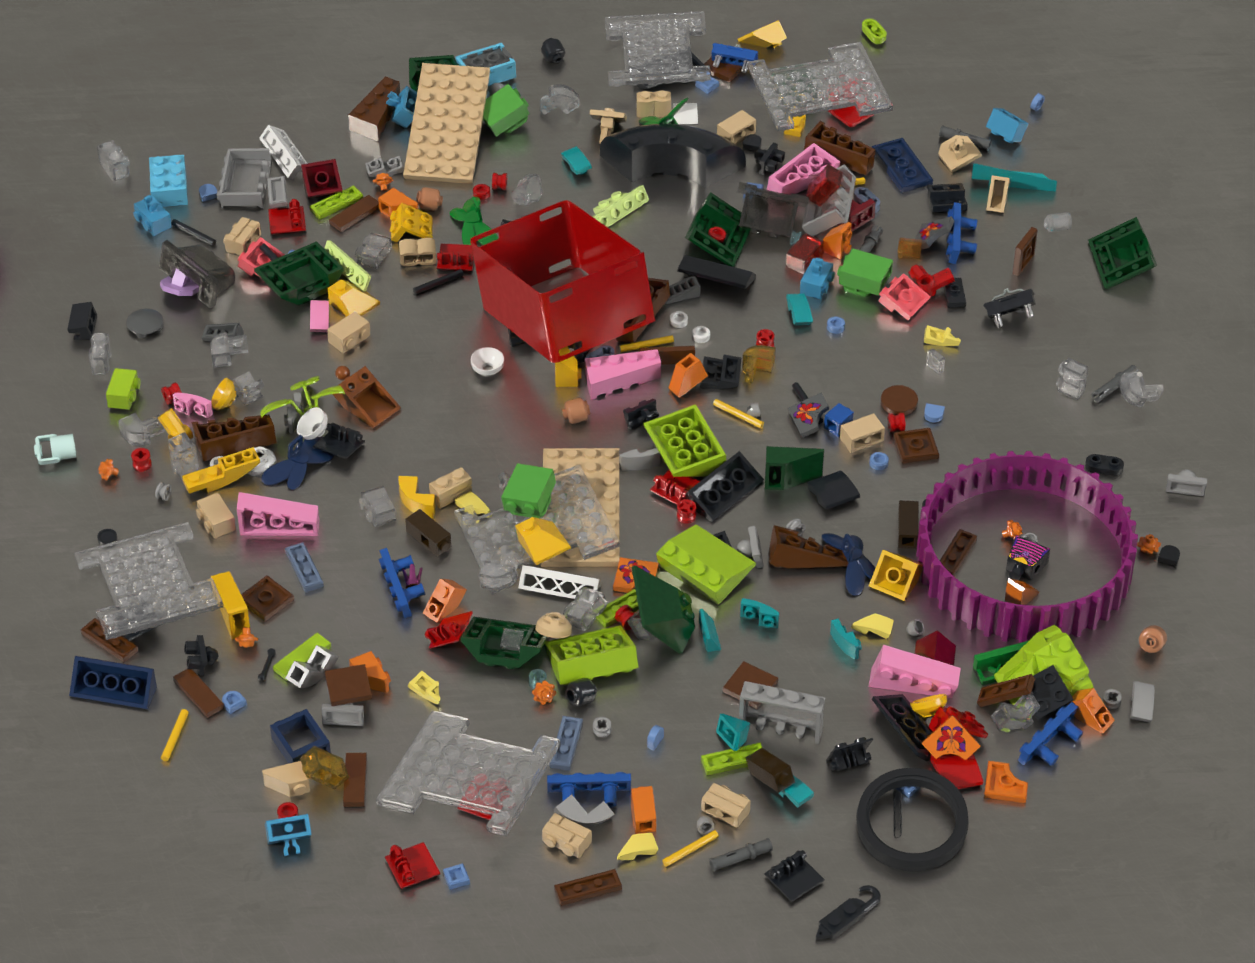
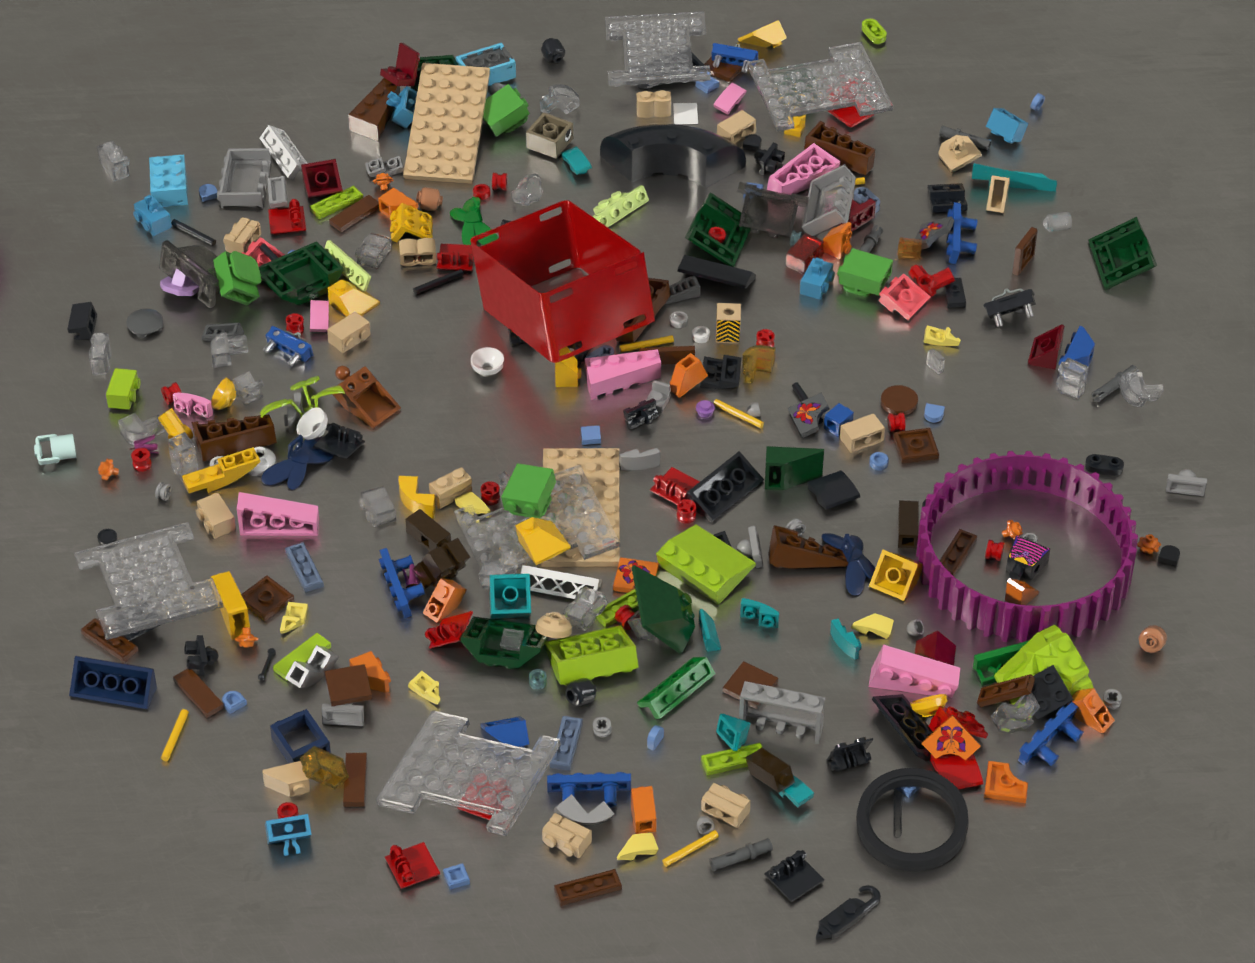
(141, 444): none -> flat silver piece
(237, 277): none -> bright green brick
(288, 343): none -> blue piece
(294, 616): none -> light yellow slope
(295, 323): none -> red wheel
(406, 67): none -> dark red bracket
(442, 563): none -> dark brown brick
(490, 493): none -> red wheel
(508, 731): none -> blue slope
(510, 596): none -> teal slope
(544, 692): orange plant -> none
(549, 135): none -> dark tan brick
(576, 410): nougat head -> none
(590, 435): none -> medium blue tile
(608, 119): tan piece -> none
(661, 393): none -> light grey bracket
(665, 120): green piece -> none
(677, 686): none -> green fence
(686, 443): lime slope -> none
(705, 408): none -> medium lavender plate
(728, 323): none -> piece
(729, 97): none -> bright pink slope
(800, 309): teal slope -> none
(824, 185): clear red brick -> none
(835, 325): medium blue tile -> none
(902, 165): dark blue tile -> none
(994, 550): none -> red wheel
(1047, 348): none -> dark red slope
(1081, 347): none -> blue slope
(1142, 701): light grey slope -> none

